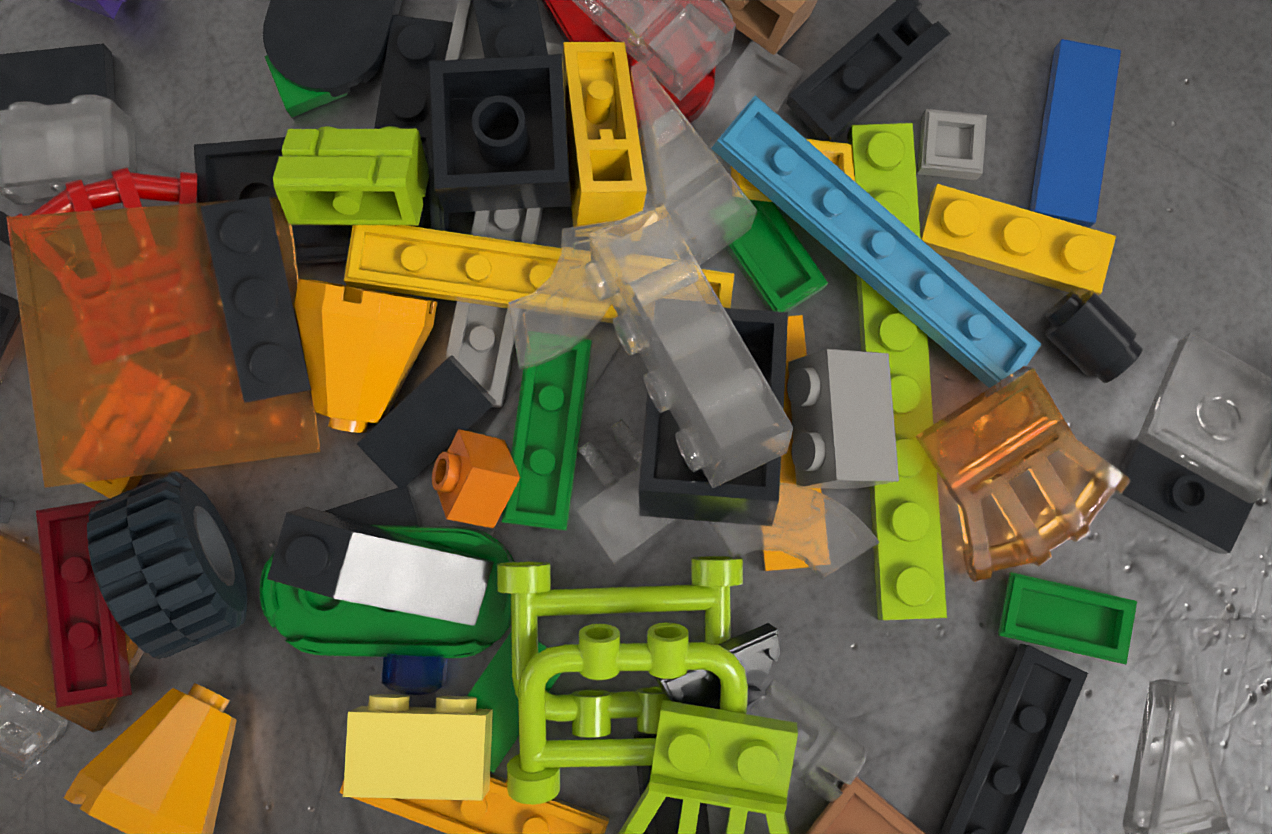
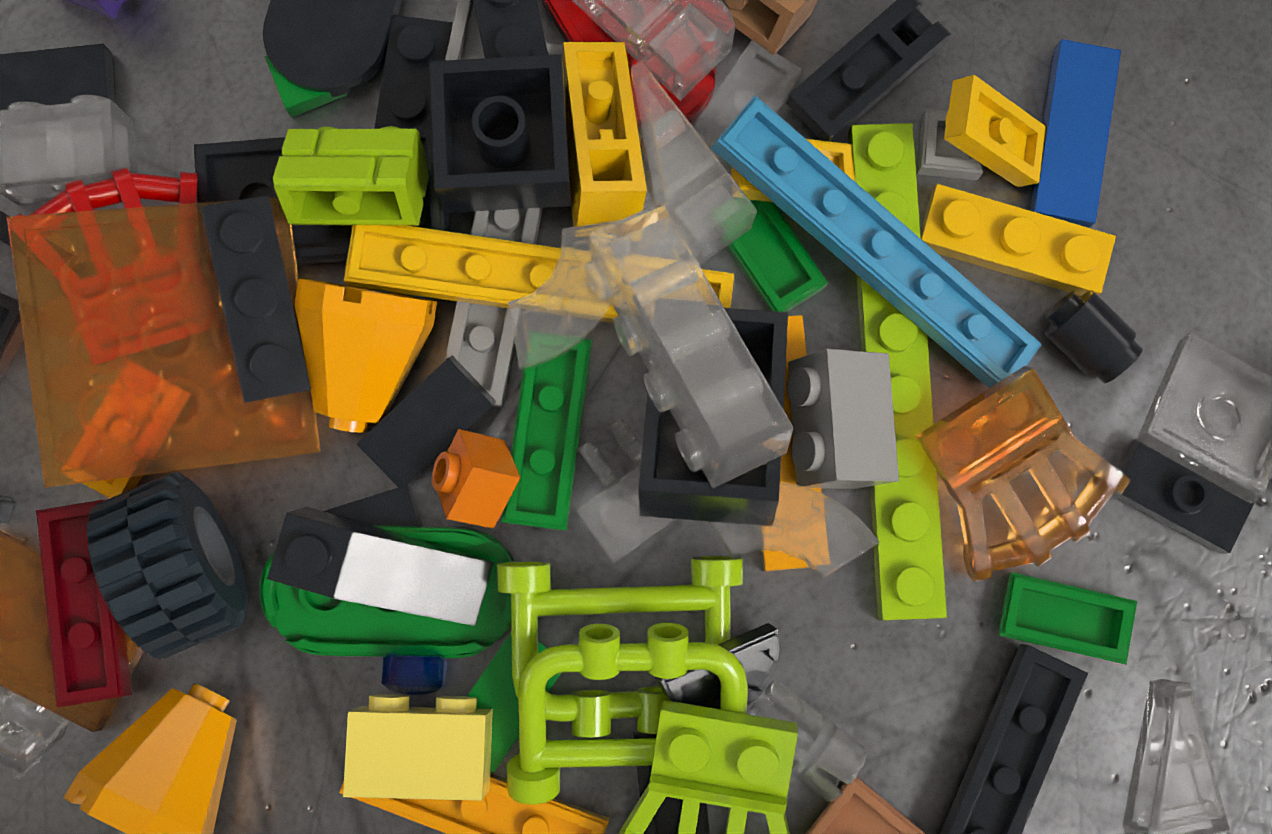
(995, 131): none -> yellow plate

